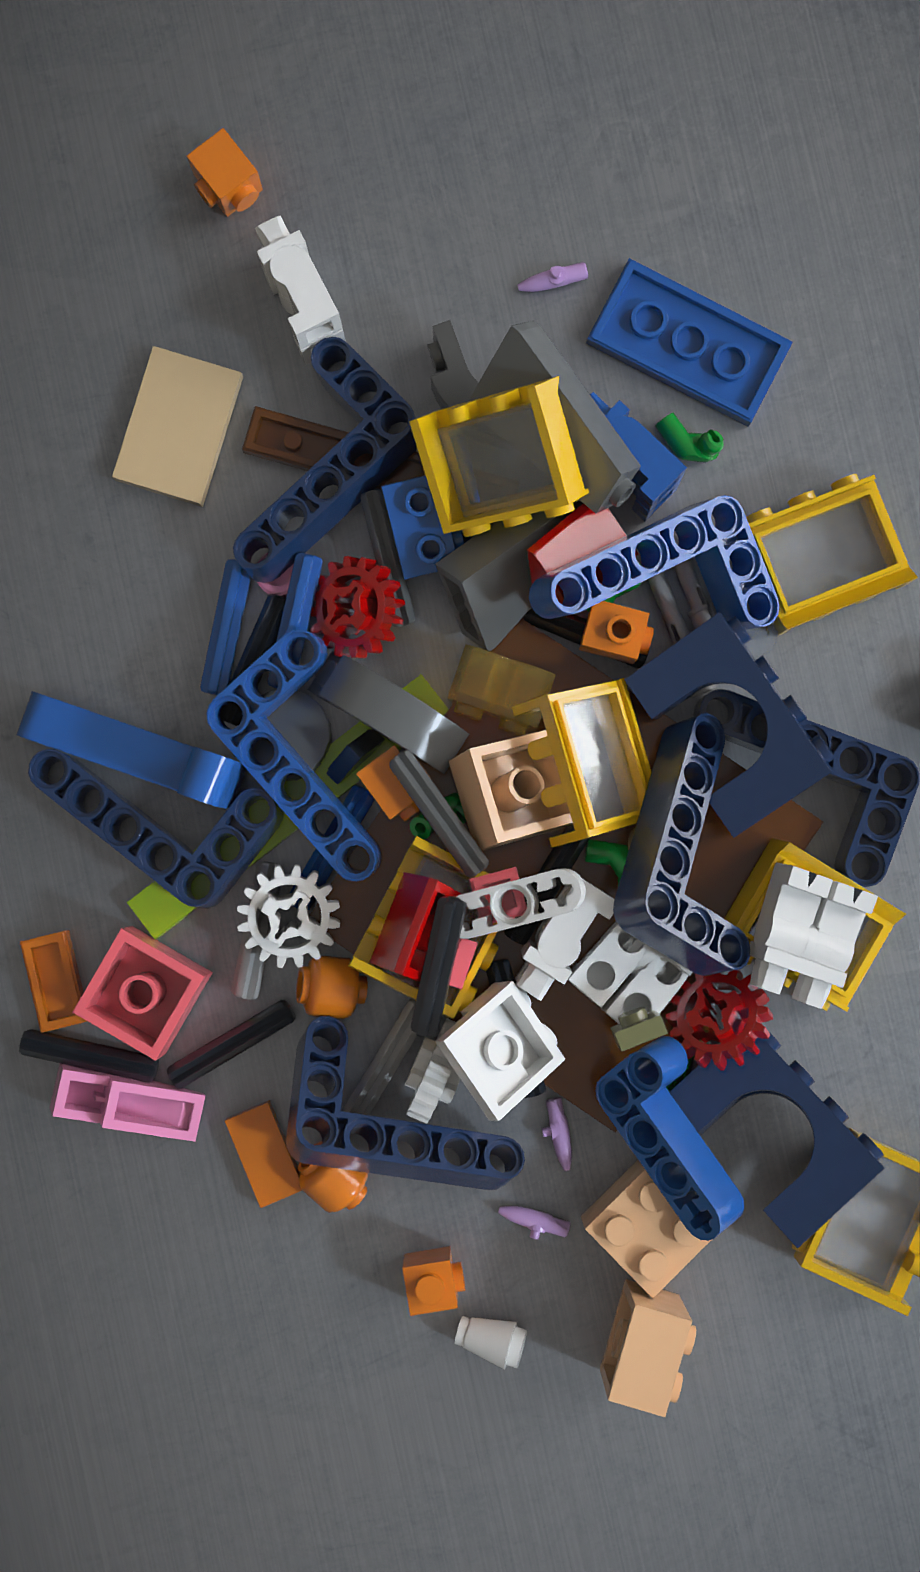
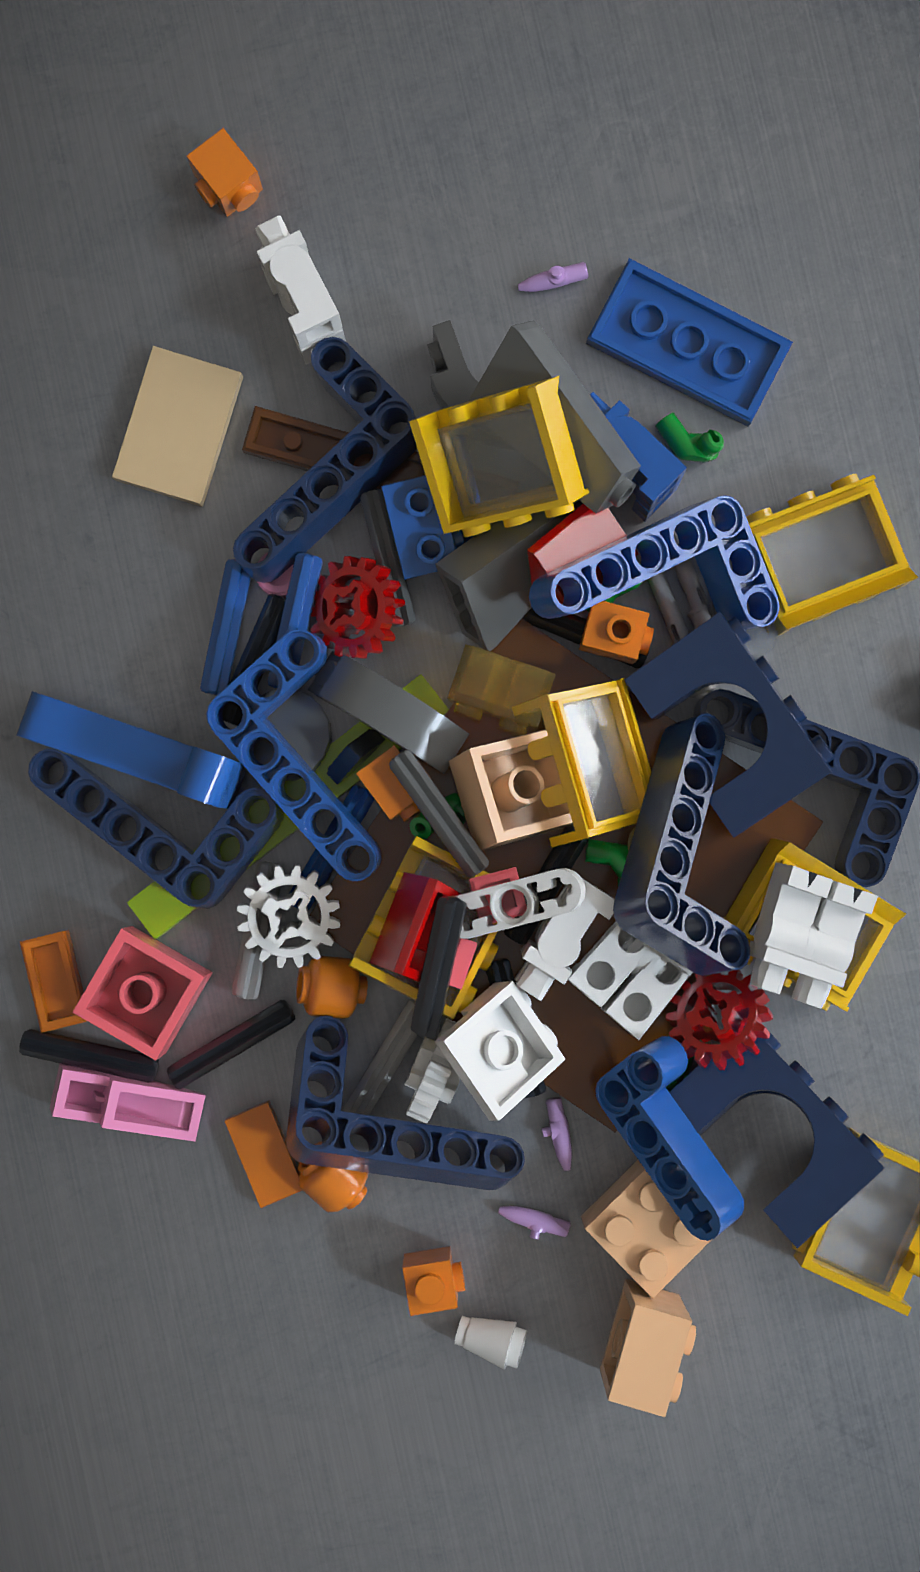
(637, 1028): olive plate -> none

